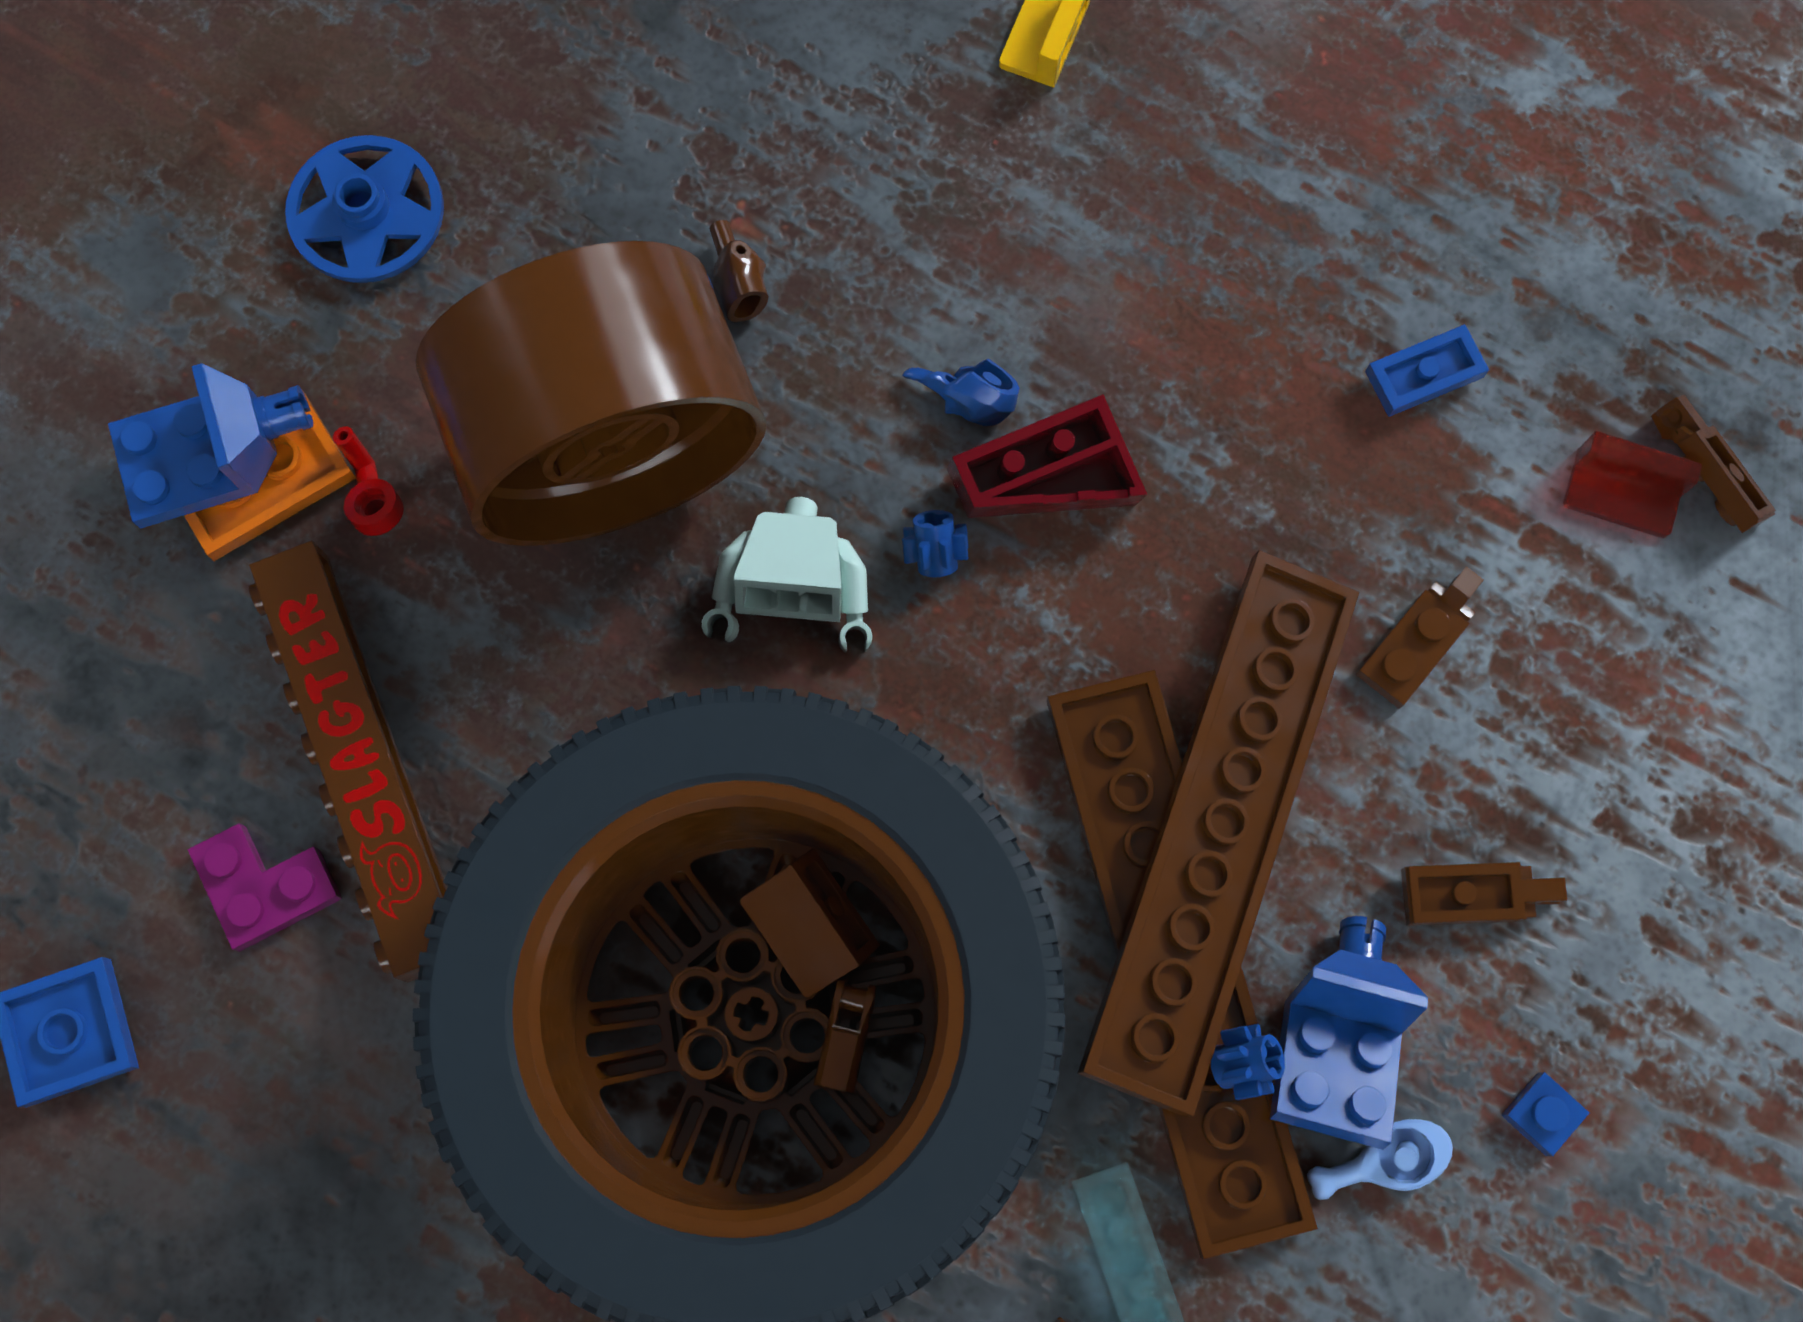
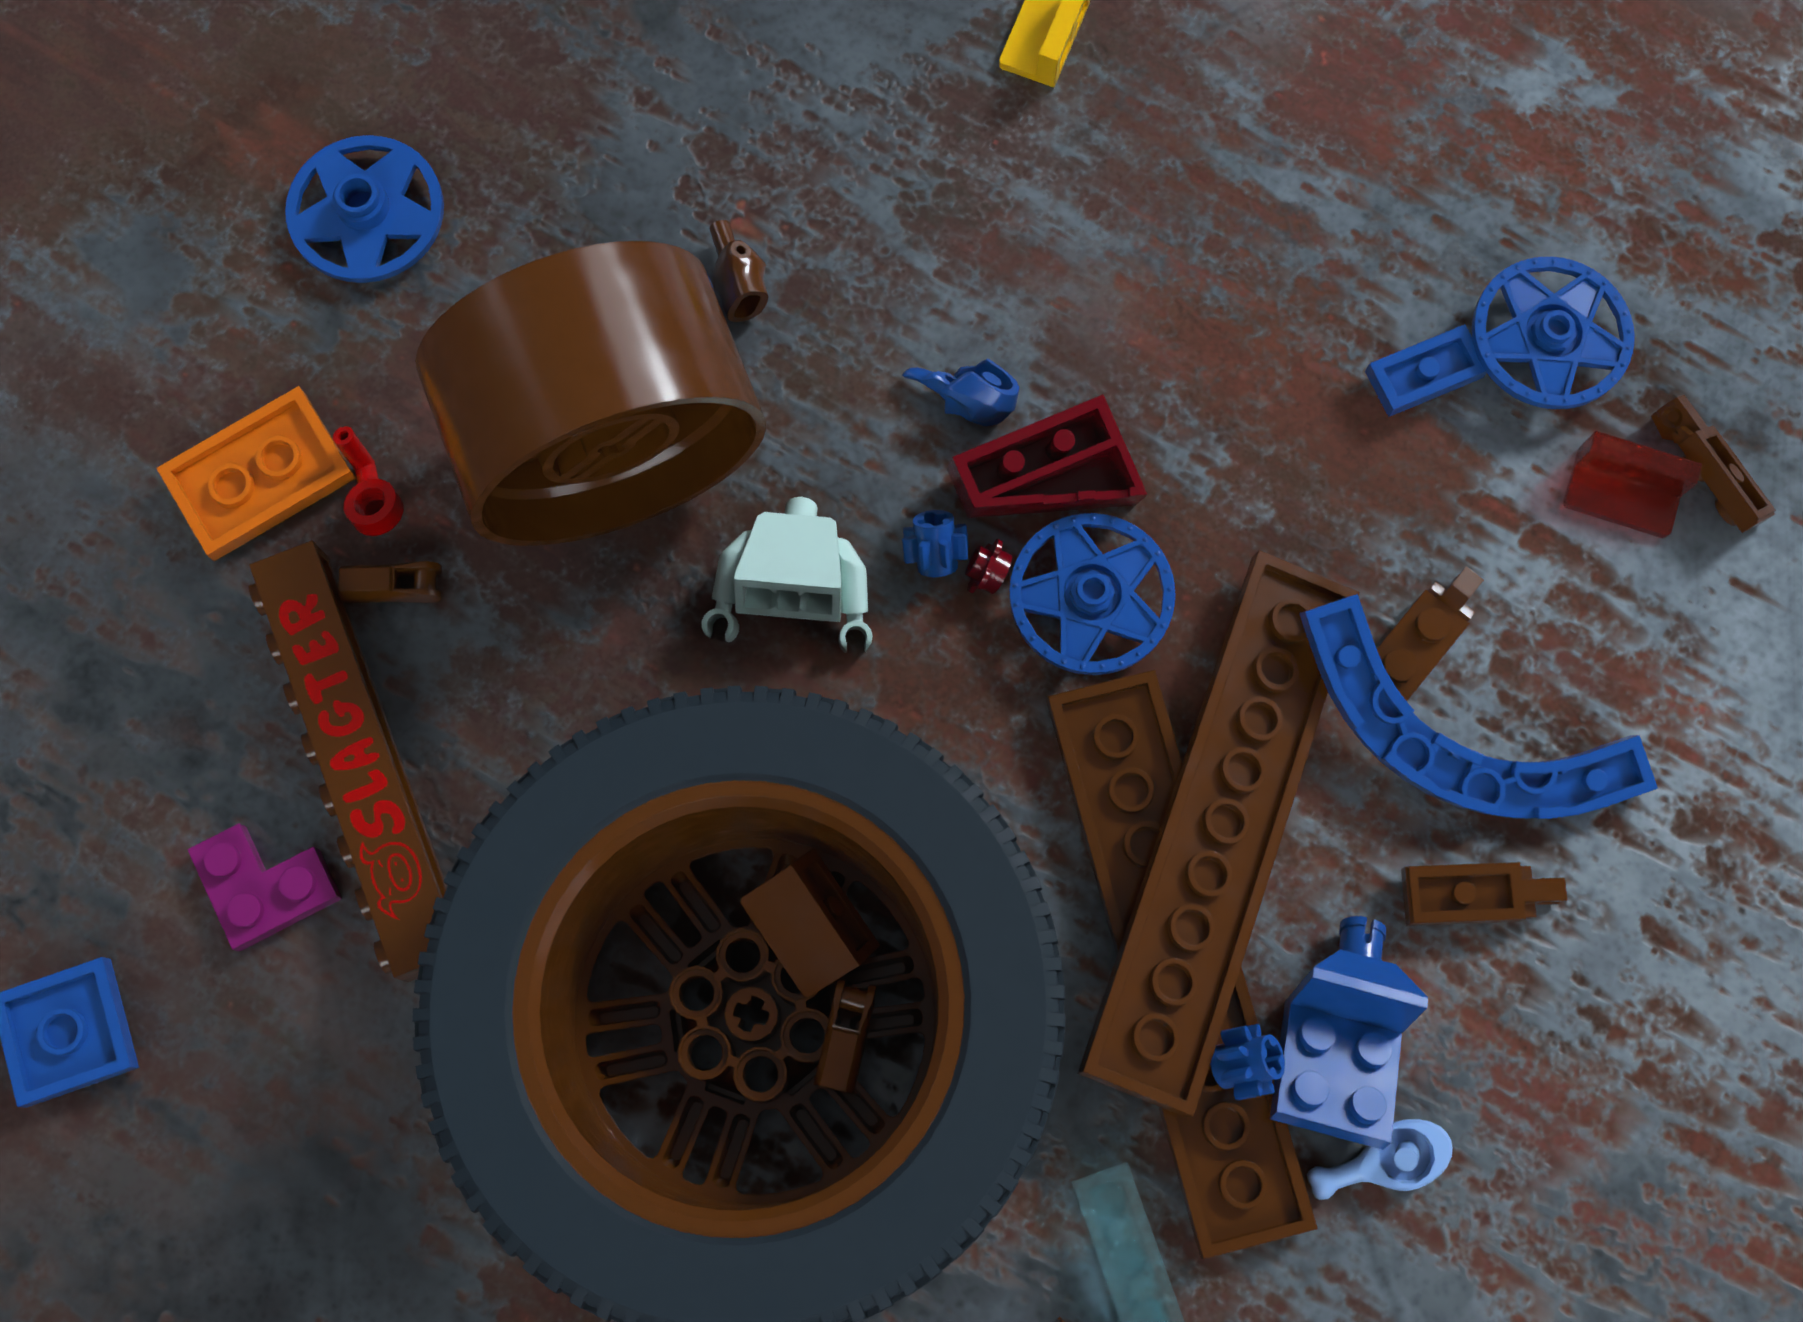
(202, 446): blue plate -> none
(384, 583): none -> reddish brown bar
(988, 567): none -> dark red plate
(1092, 593): none -> blue wheel
(1442, 766): none -> blue plate
(1545, 1114): blue plate -> none
(1553, 332): none -> blue wheel

